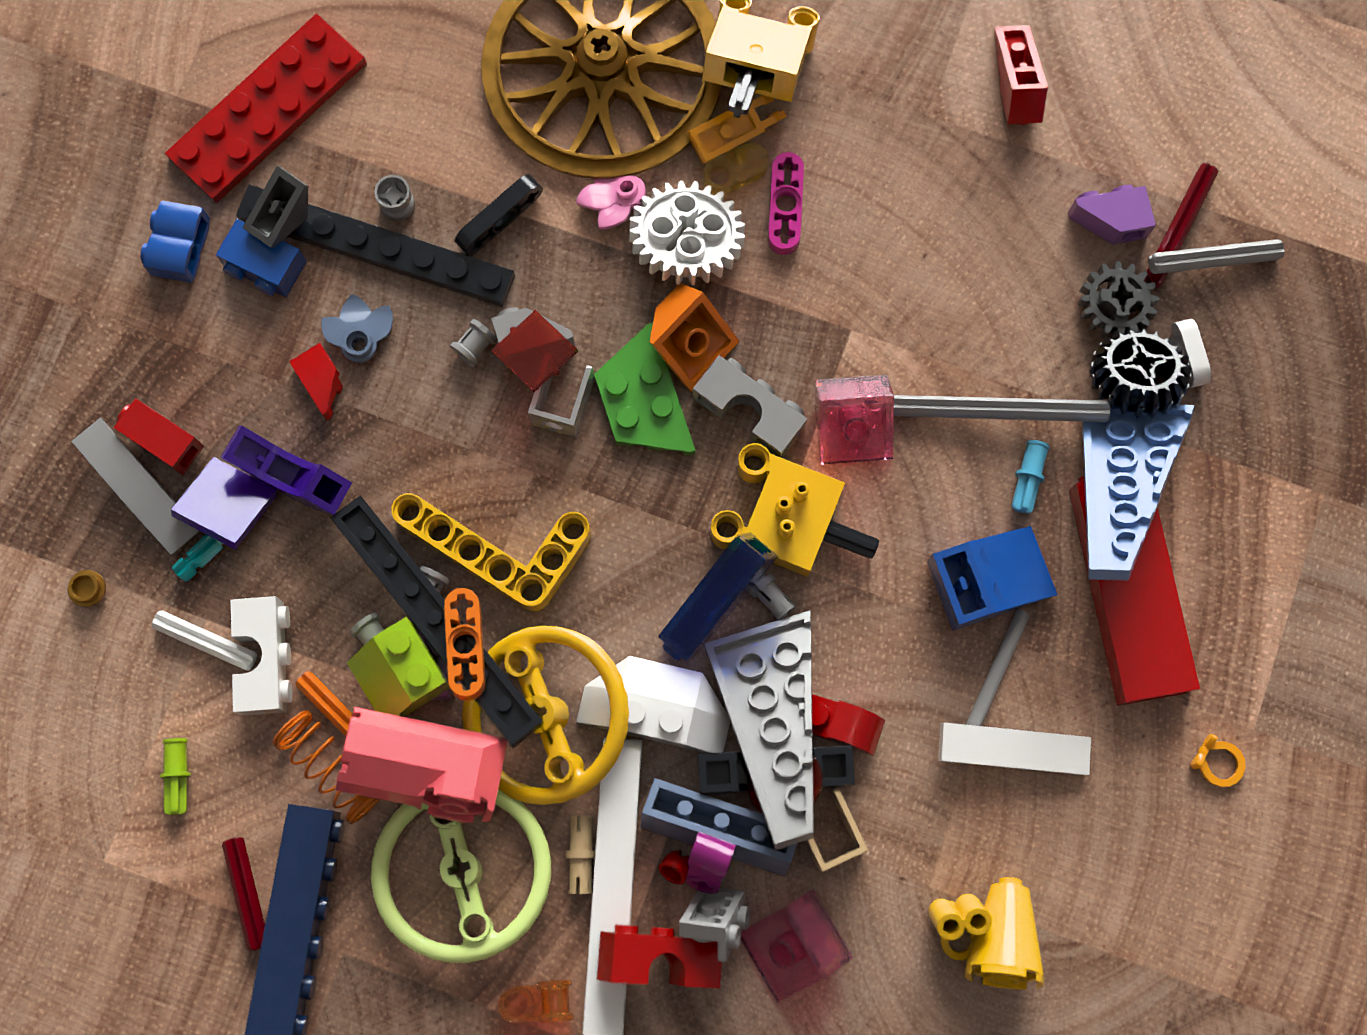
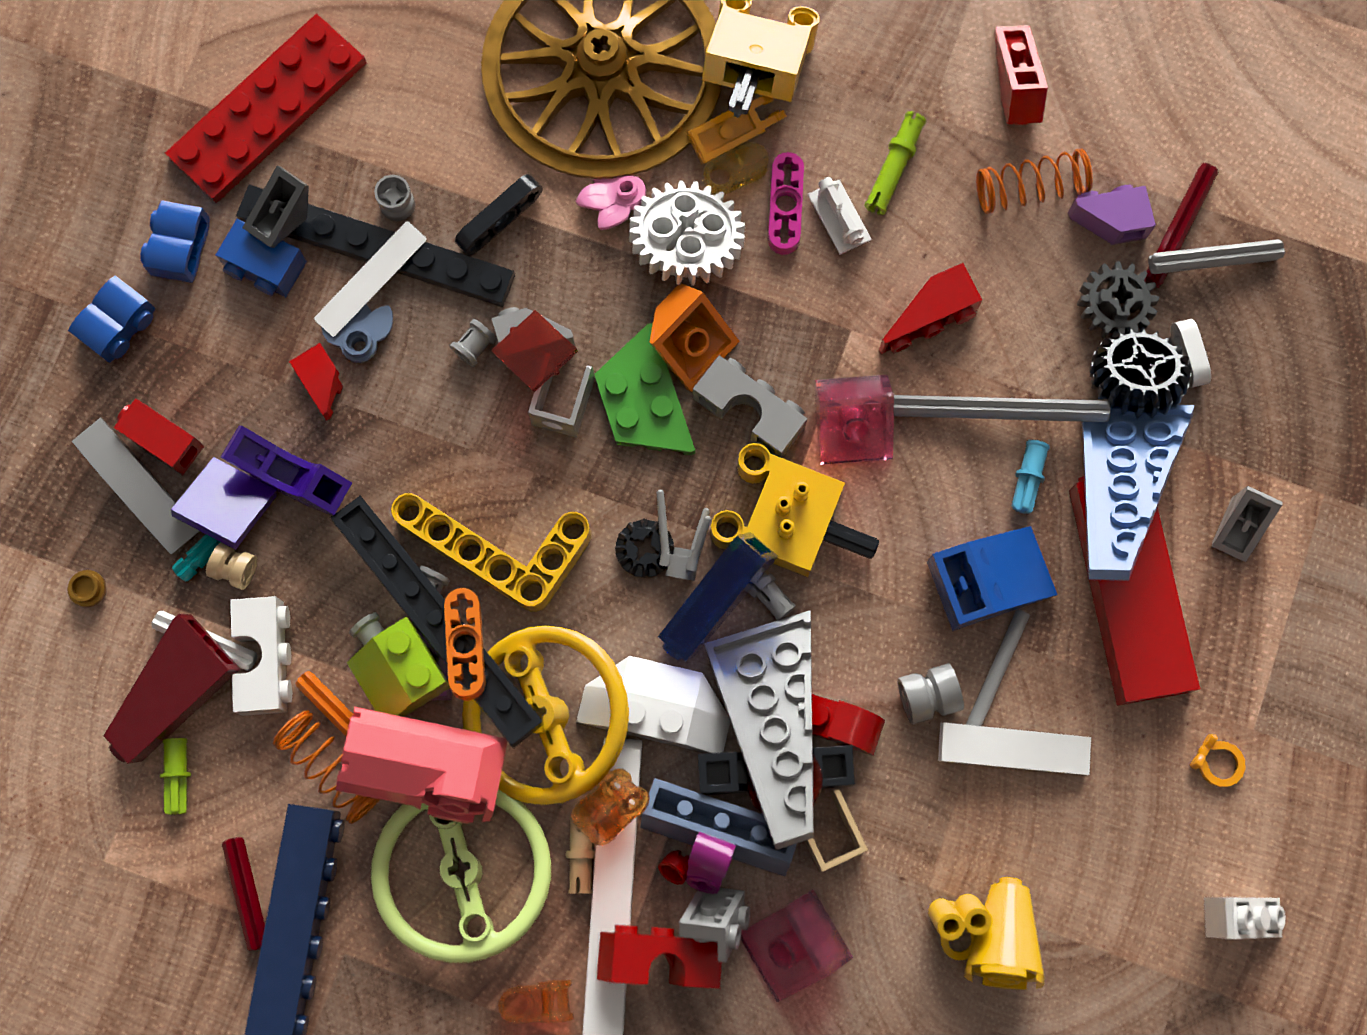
(112, 319): none -> blue brick
(171, 687): none -> dark red slope
(231, 566): none -> tan wheel
(370, 279): none -> white sticker
(607, 809): none -> clear orange piece
(628, 553): none -> black gear
(683, 561): none -> light grey plant
(839, 215): none -> white hinge
(901, 149): none -> lime pin
(932, 693): none -> light grey wheel
(941, 301): none -> red slope
(984, 176): none -> orange piece
(1243, 917): none -> white slope
(1245, 522): none -> light grey slope

